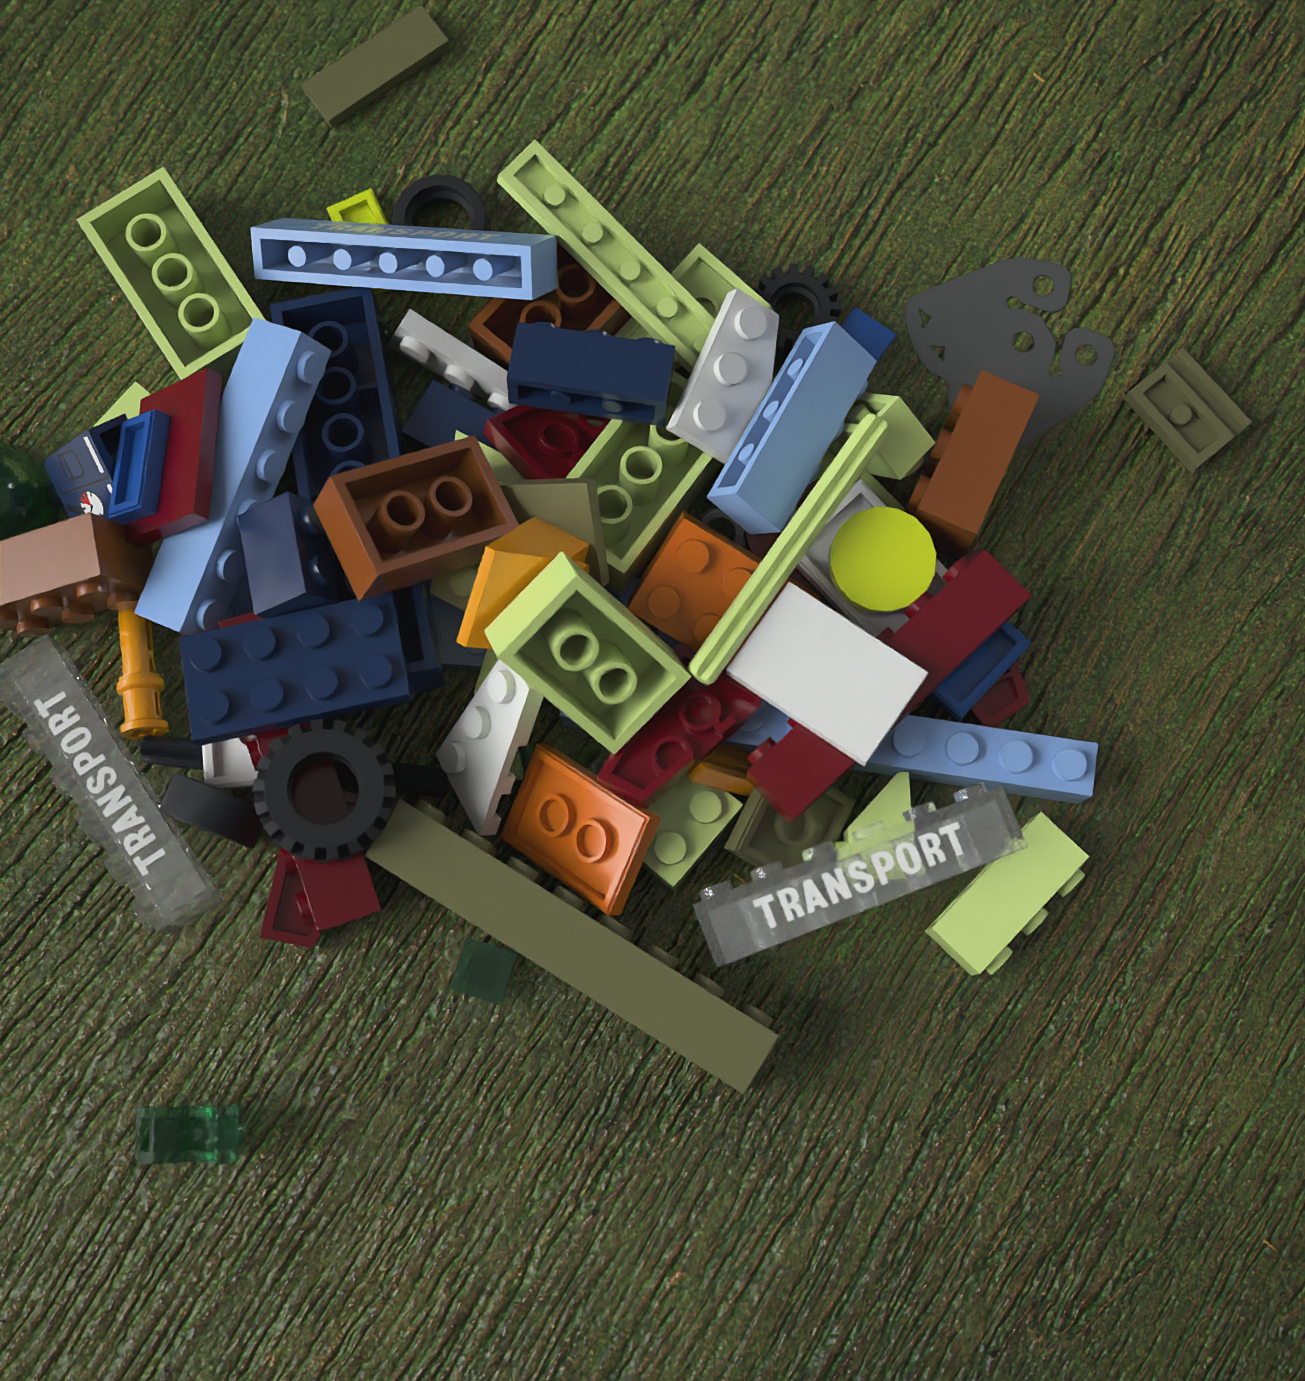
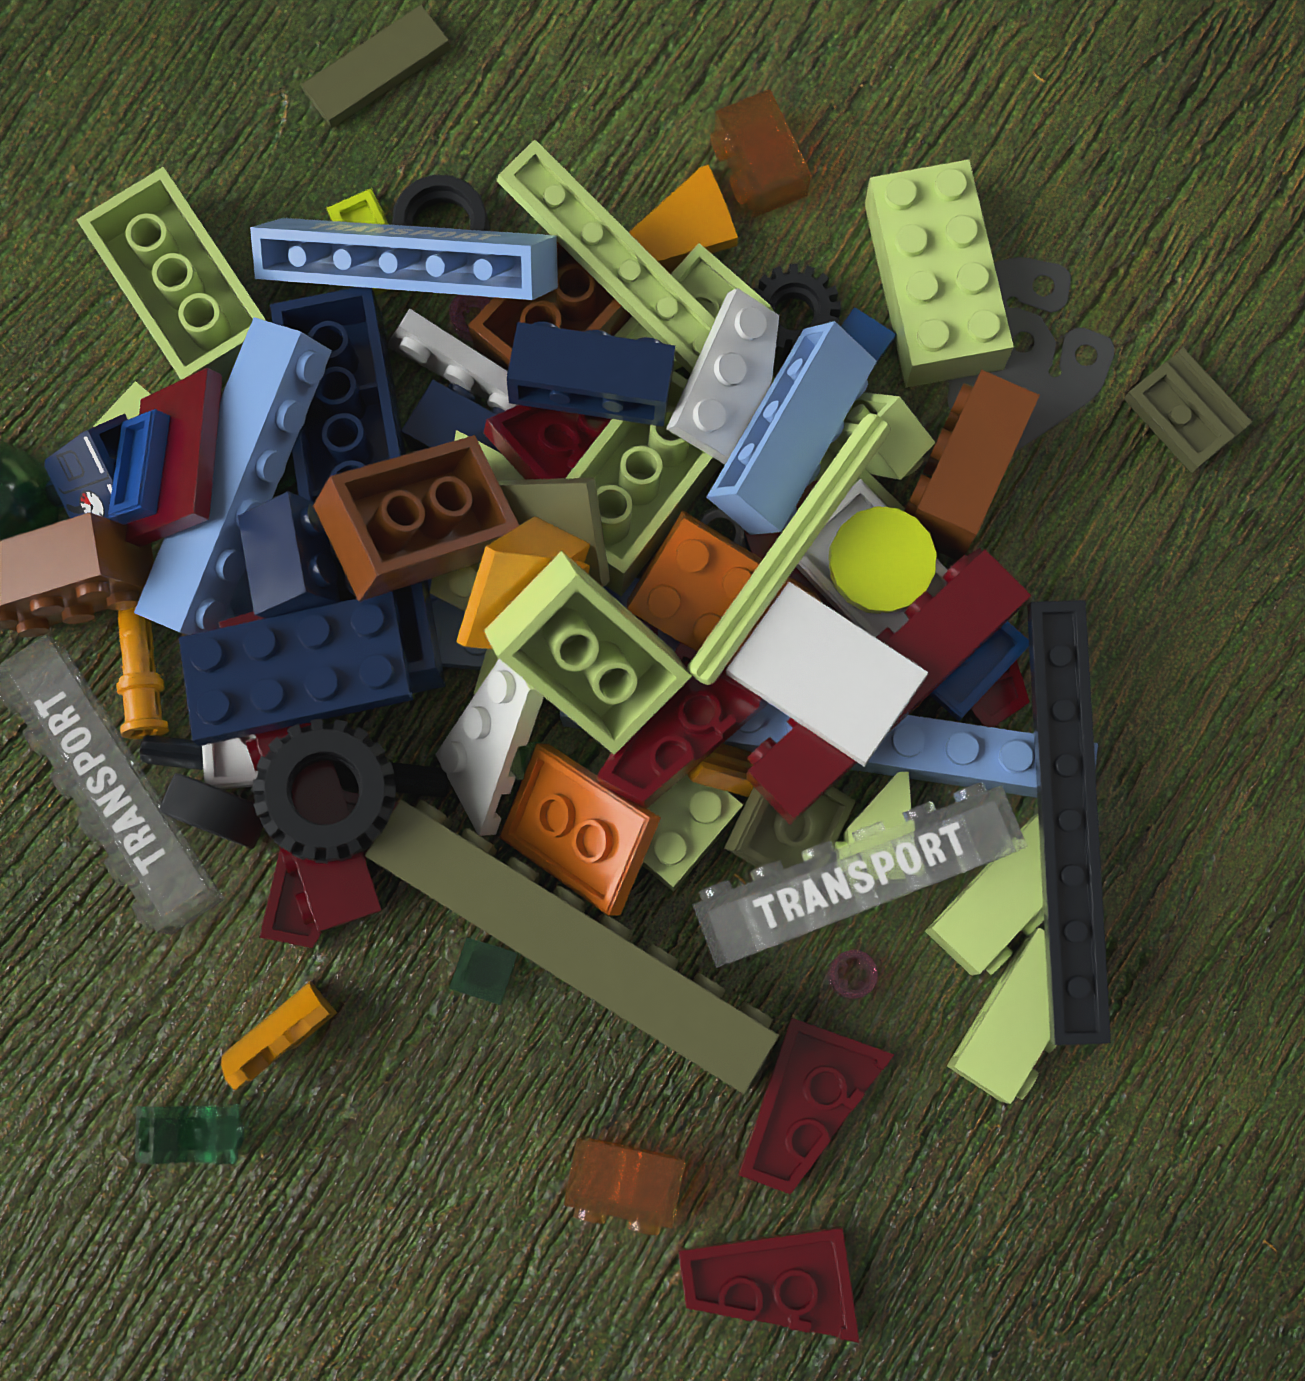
(276, 1034): none -> light orange slope
(462, 303): none -> clear pink bush
(624, 1184): none -> clear orange brick
(684, 219): none -> light orange slope
(760, 154): none -> clear orange brick
(775, 1280): none -> dark red wing
(807, 1099): none -> dark red wing
(864, 963): none -> clear pink bush
(938, 273): none -> yellowish green brick
(1010, 1027): none -> yellowish green brick
(1068, 823): none -> black plate

